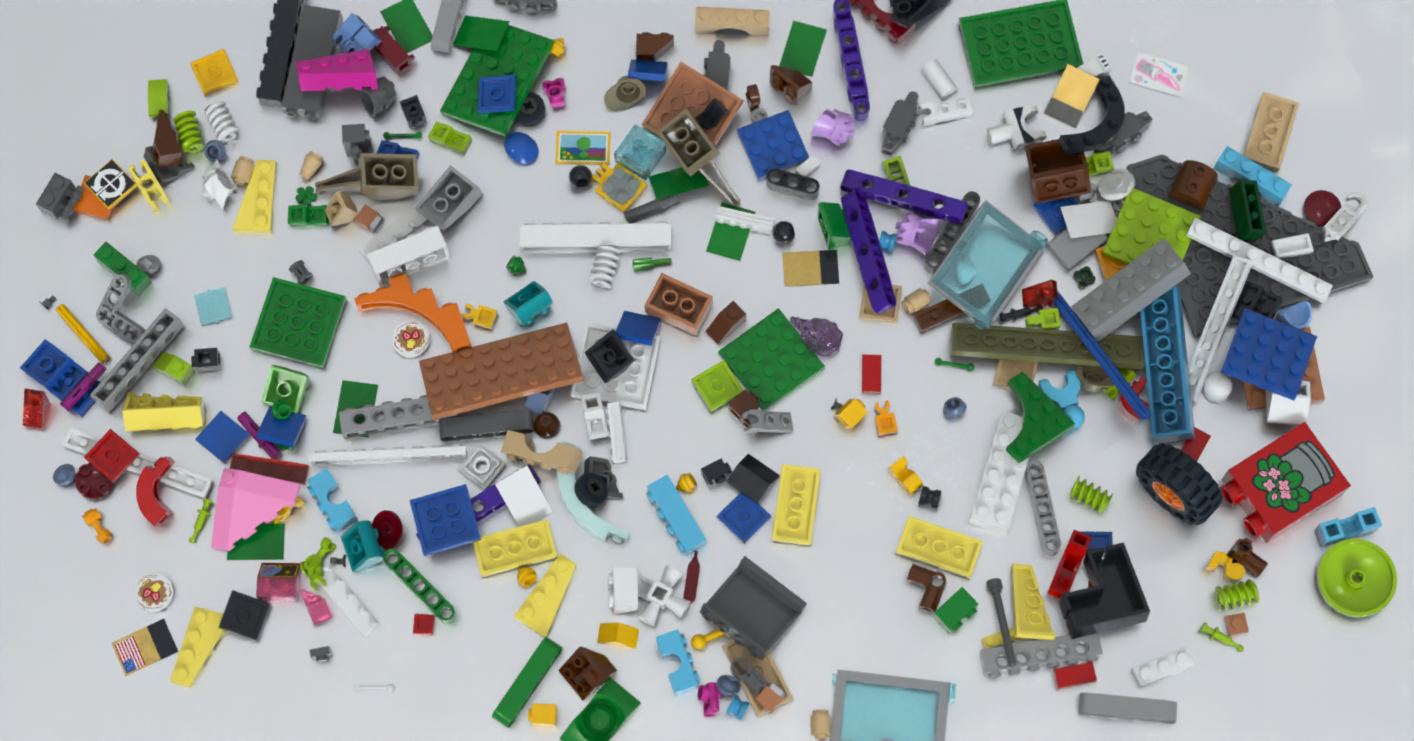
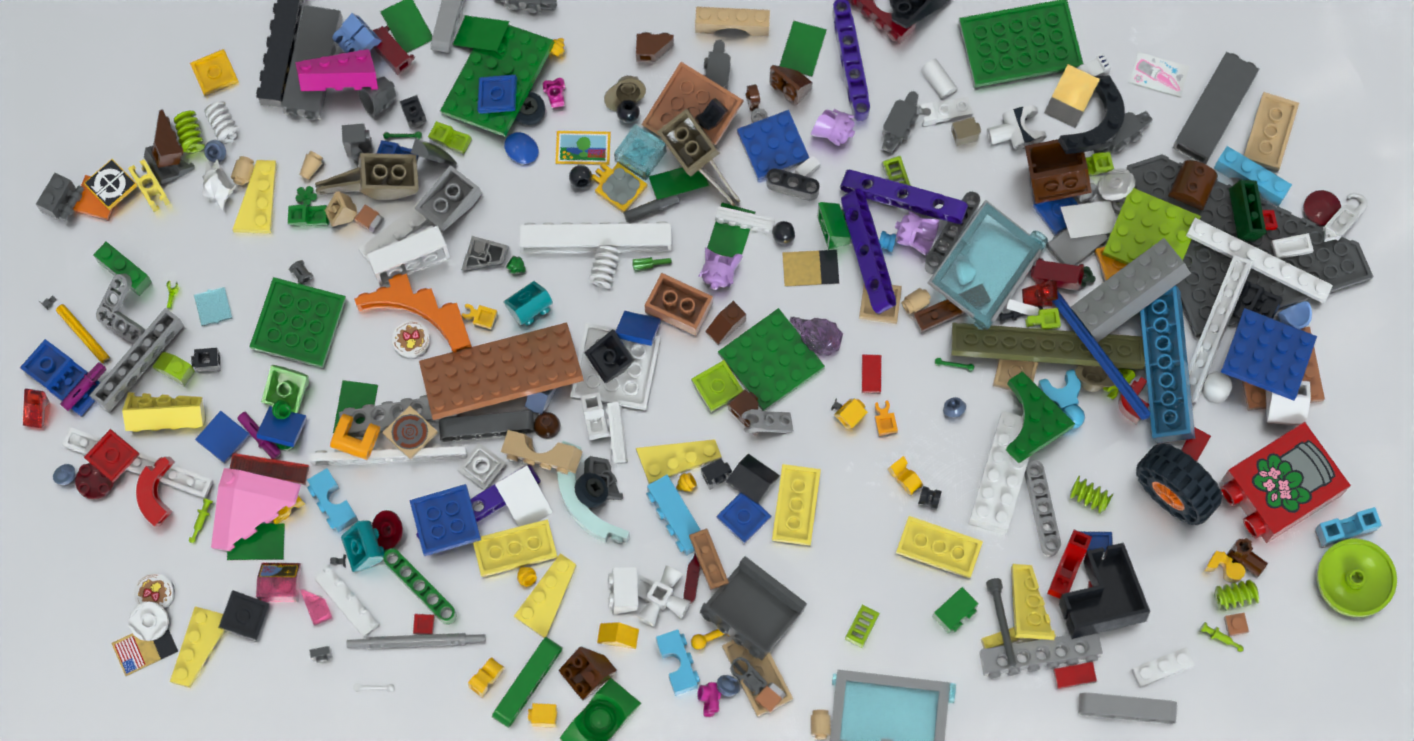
(92, 517): light orange bar -> none
(148, 264): light grey hat -> none
(148, 621): none -> white tile
(157, 97): lime slope -> none
(172, 291): none -> clear neon green hand
(314, 564): lime piece -> none
(356, 447): none -> light orange connector
(410, 432): none -> tile
(416, 640): none -> light grey axle
(432, 152): none -> dark grey slope
(484, 254): none -> dark grey slope
(486, 675): none -> yellow leg
(628, 111): none -> black piece
(648, 70): blue tile -> none
(676, 458): none -> light yellow wing
(708, 559): none -> medium nougat tile
(719, 269): none -> lavender hat
(737, 707): dark azure wheel -> none
(854, 639): none -> lime slope
(932, 593): reddish brown piece -> none
(965, 131): none -> dark tan brick
(1022, 308): none -> white sticker
(1066, 275): none -> dark red brick
(1216, 108): none -> dark grey brick
(1270, 219): none -> red plate

